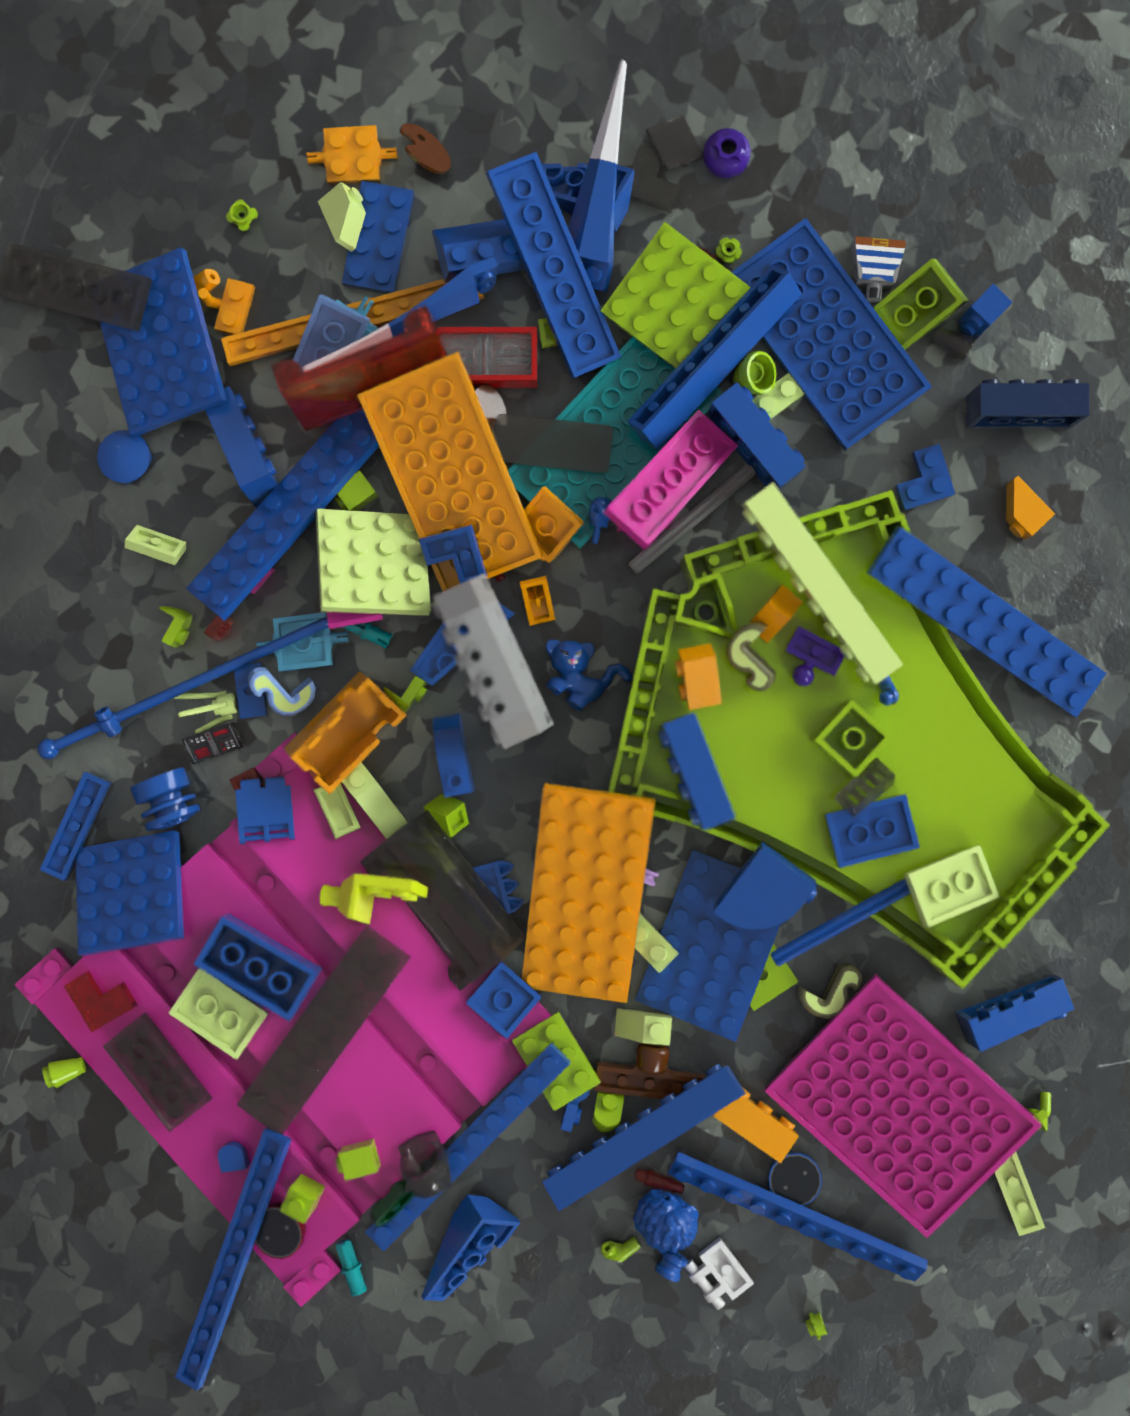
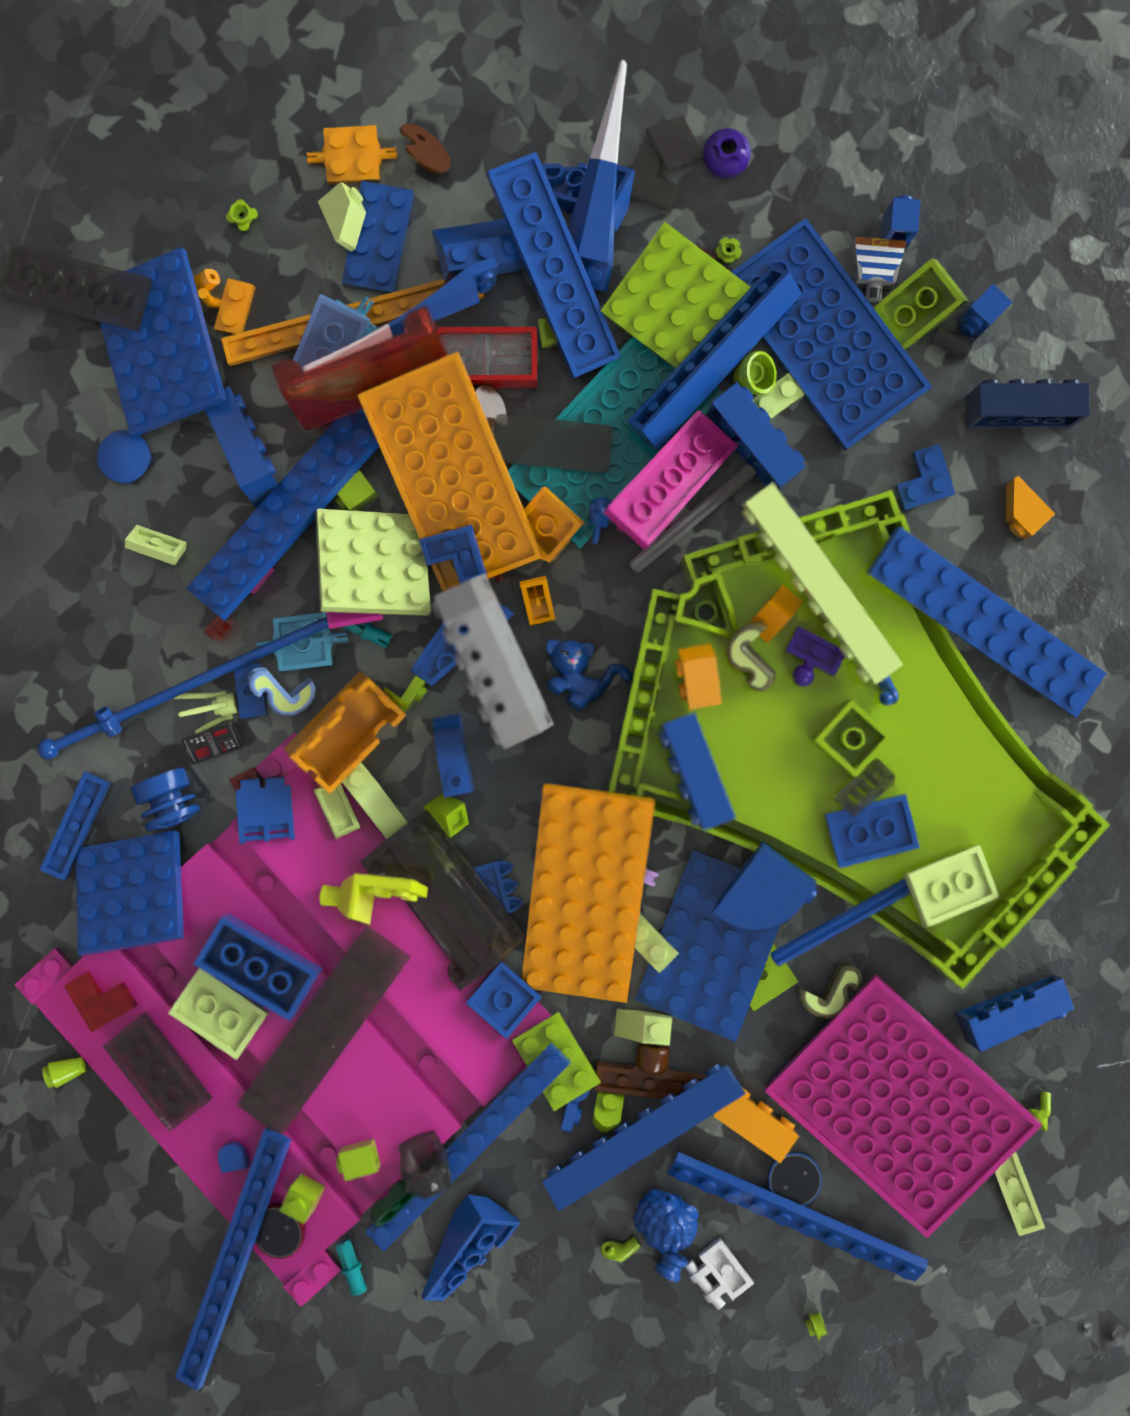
(178, 629): lime plate -> none
(656, 1180): clear red animal -> none
(901, 219): none -> blue piece

